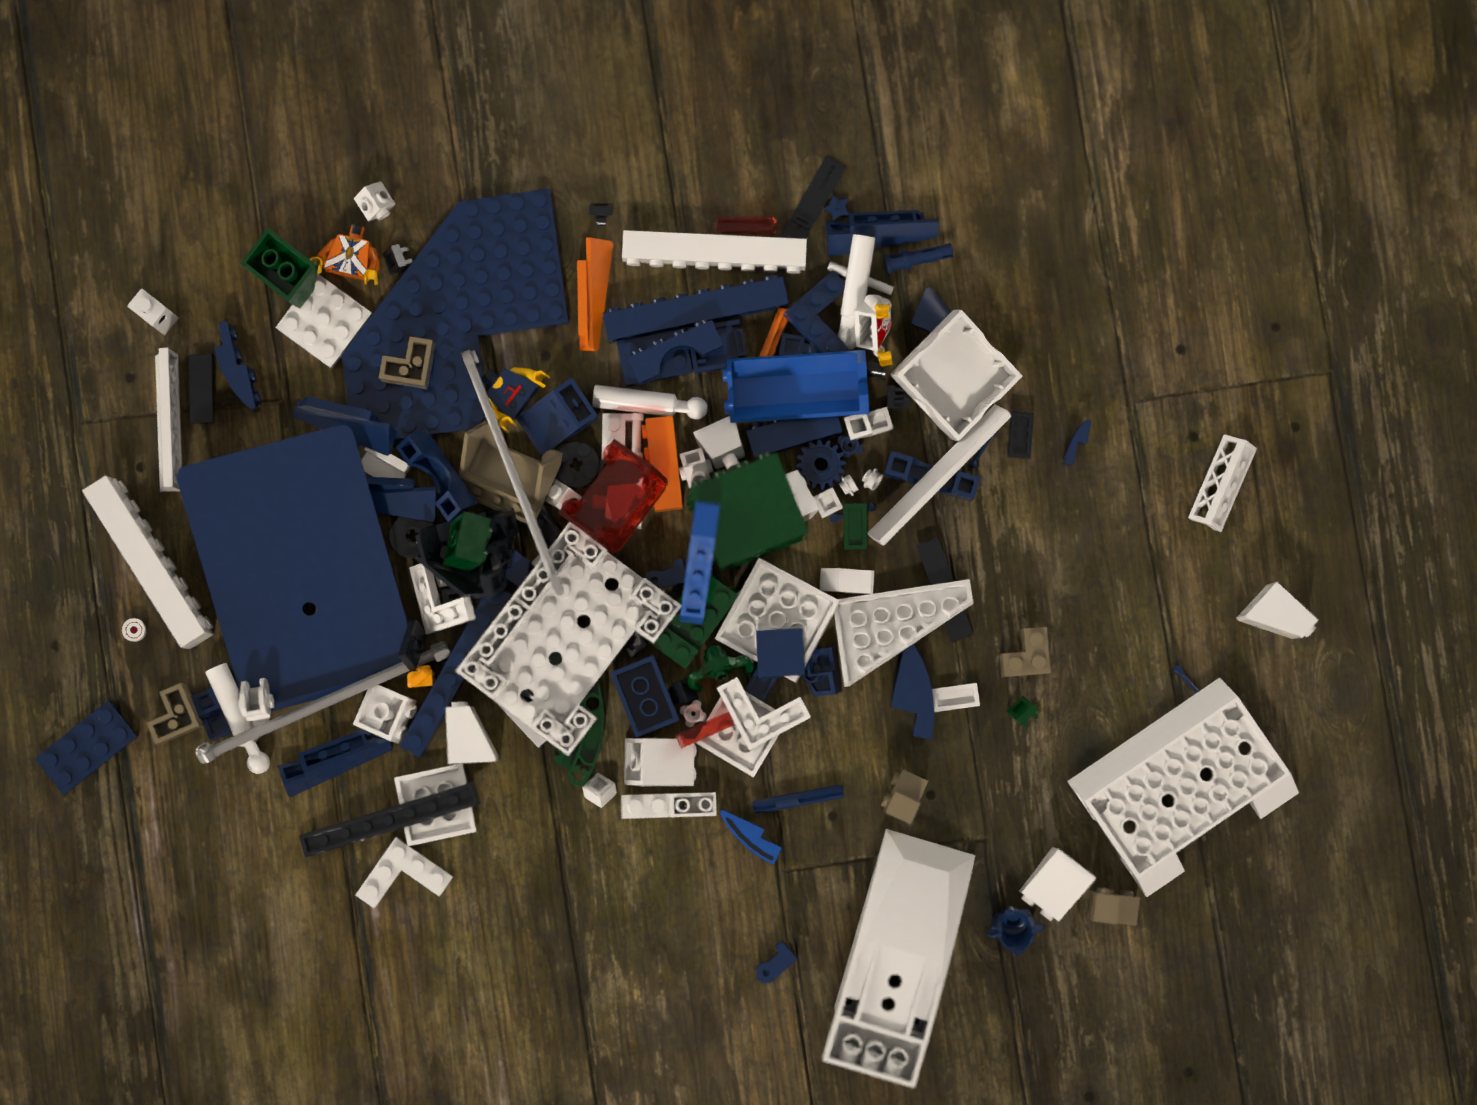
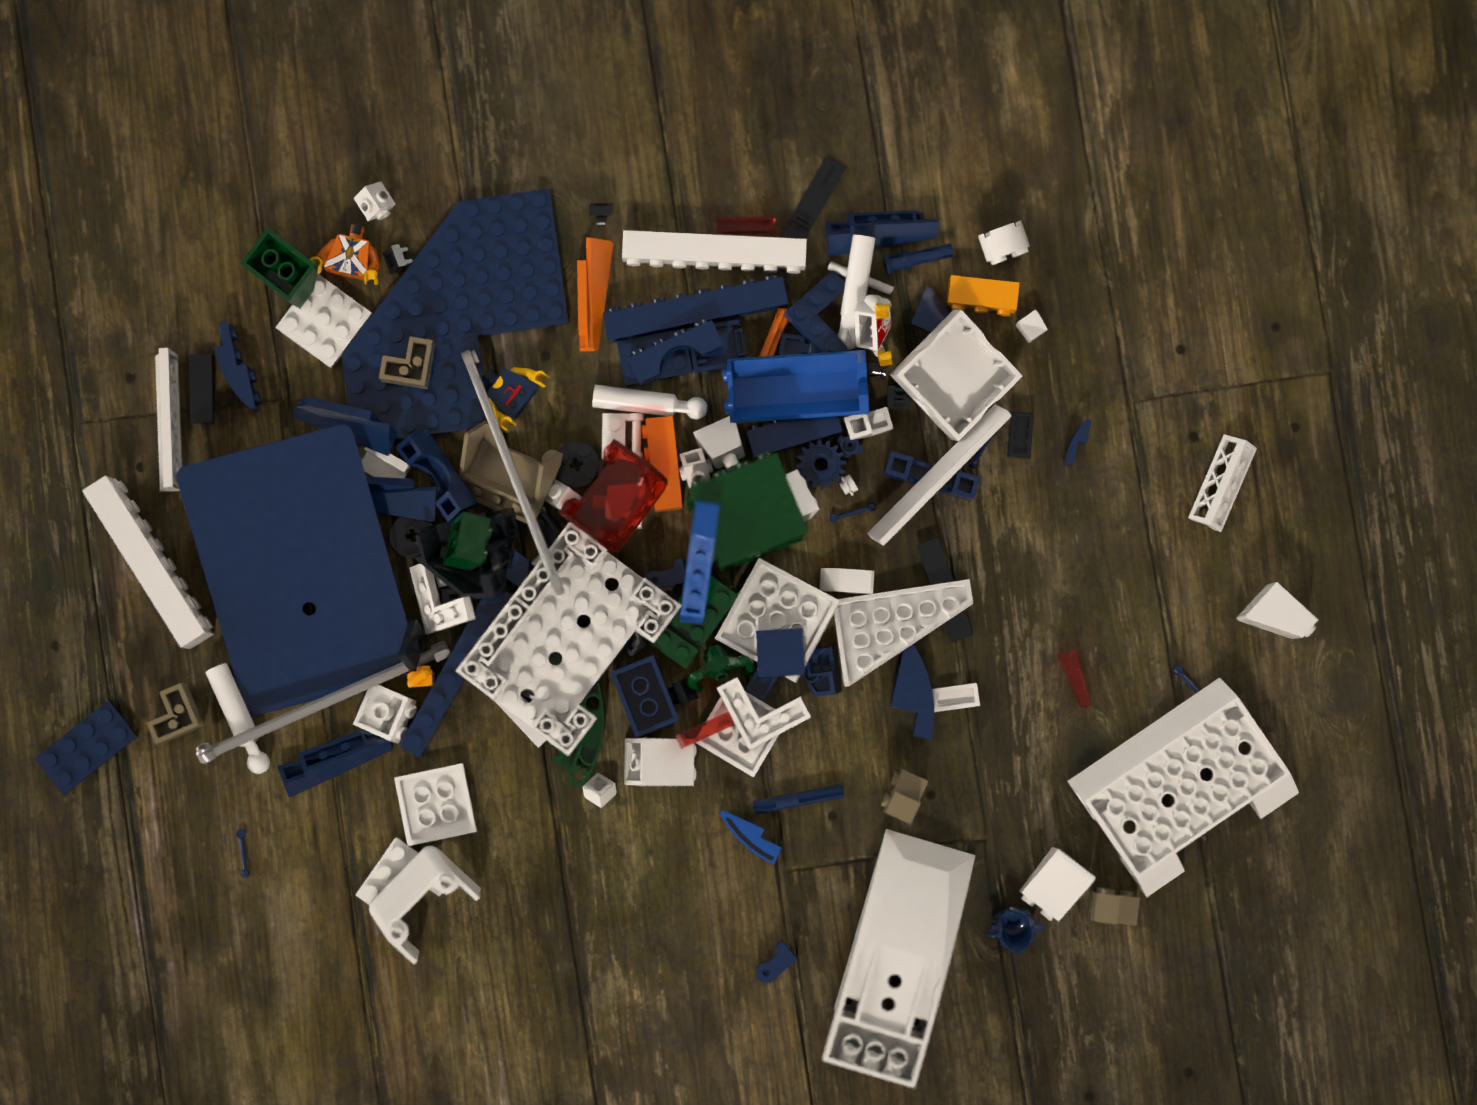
(134, 629): white tile -> none
(152, 311): white torso -> none
(211, 714): dark blue slope -> none
(241, 834): none -> dark blue hinge
(256, 702): white hinge -> none
(390, 819): black tile -> none
(425, 870): none -> white windscreen
(467, 736): white slope -> none
(557, 417): dark blue slope -> none
(668, 805): white slope -> none
(699, 716): white plate -> none
(828, 503): white plate -> none
(837, 208): dark blue piece -> none
(855, 526): dark green tile -> none
(872, 479): white plate -> none
(982, 295): none -> light orange brick
(1003, 242): none -> white brick
(1022, 711): dark green tile -> none
(1031, 326): none -> white slope
(1033, 658): dark tan brick -> none
(1073, 673): none -> clear red piece

